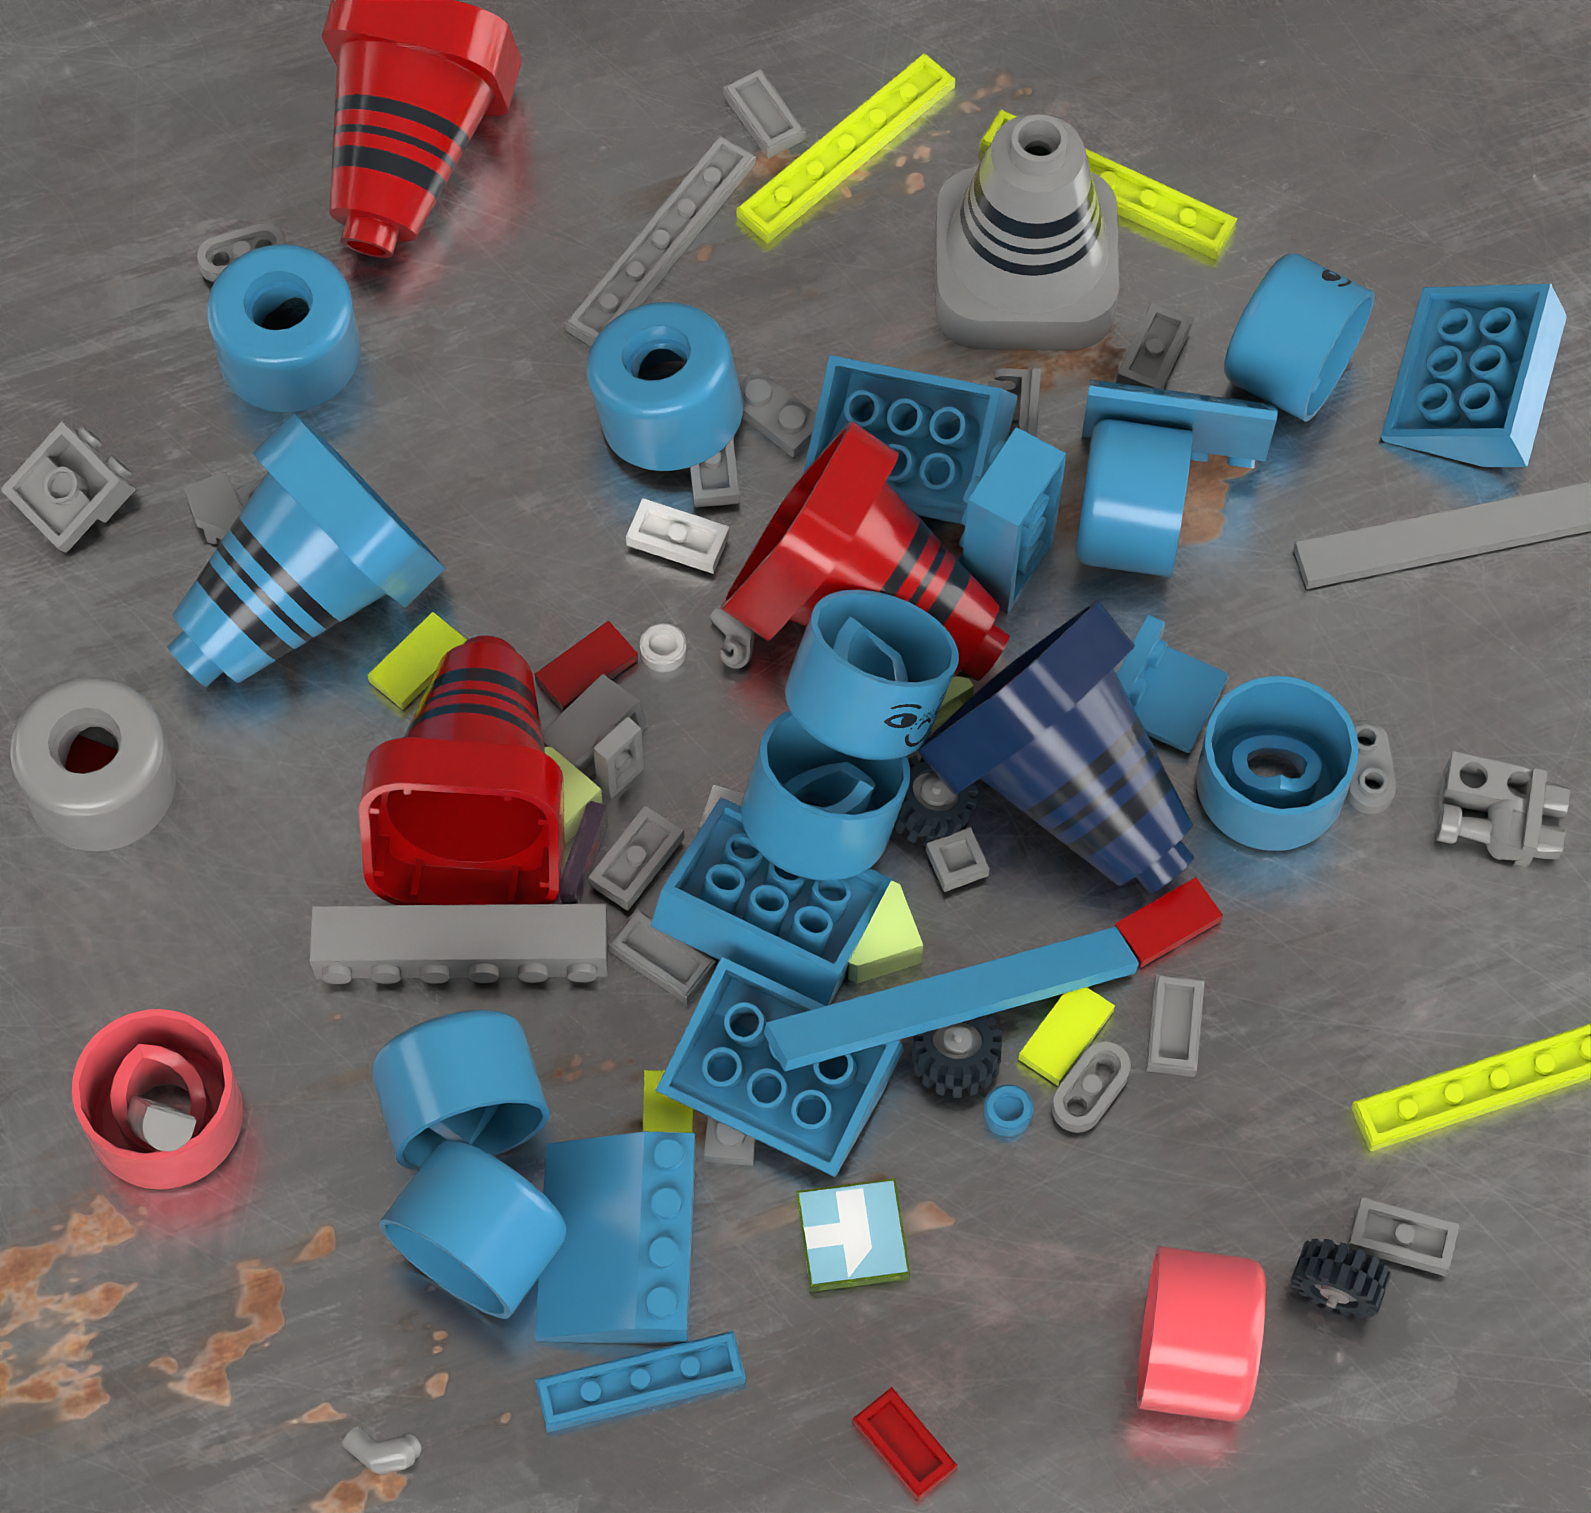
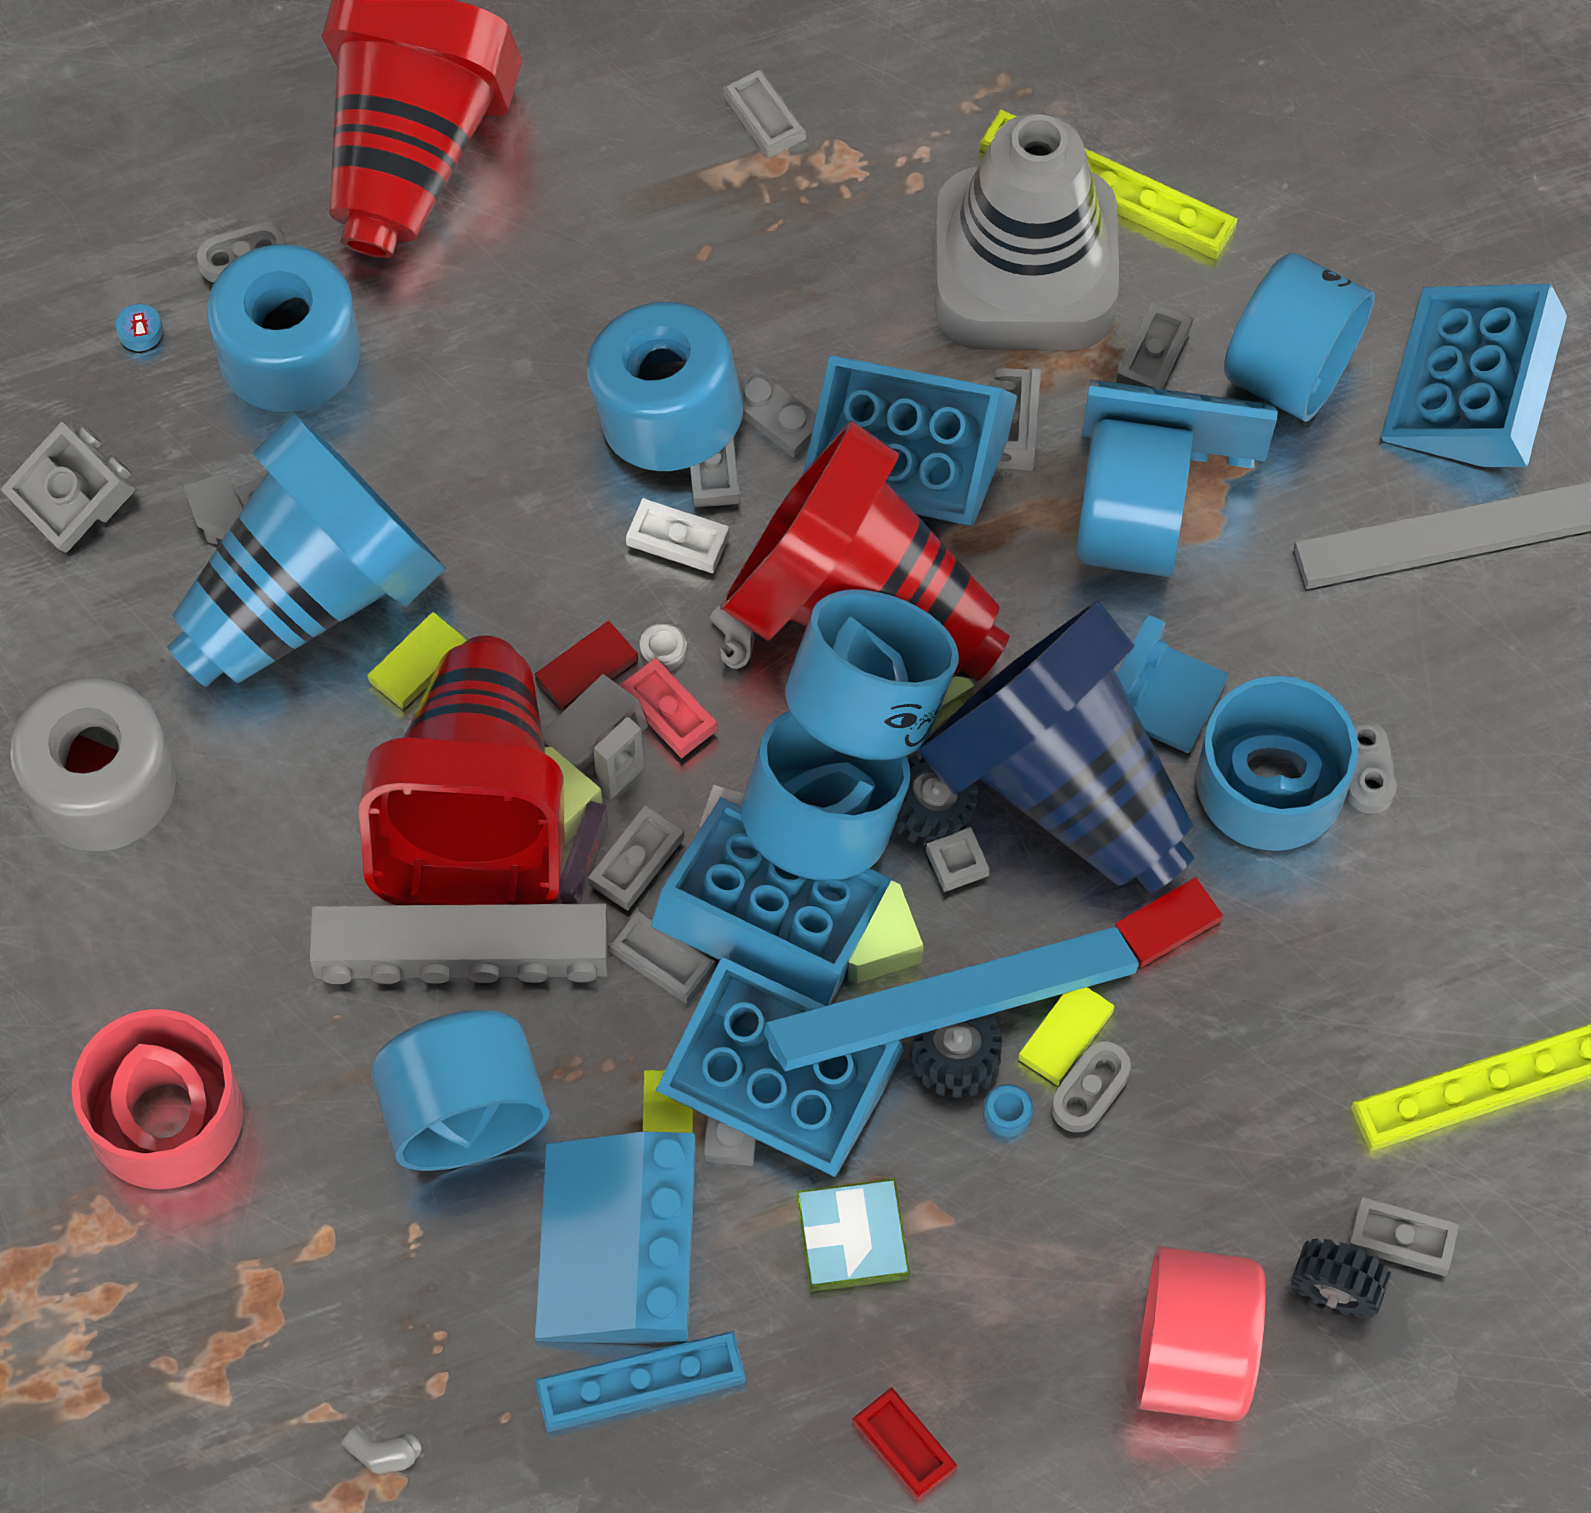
(139, 327): none -> dark azure tile
(159, 1124): light grey brick -> none
(475, 1227): dark azure piece -> none
(663, 238): light grey tile -> none
(670, 708): none -> coral plate
(845, 148): neon yellow tile -> none
(1012, 515): dark azure brick -> none
(1175, 1025): light grey tile -> none
(1514, 807): light grey hips -> none

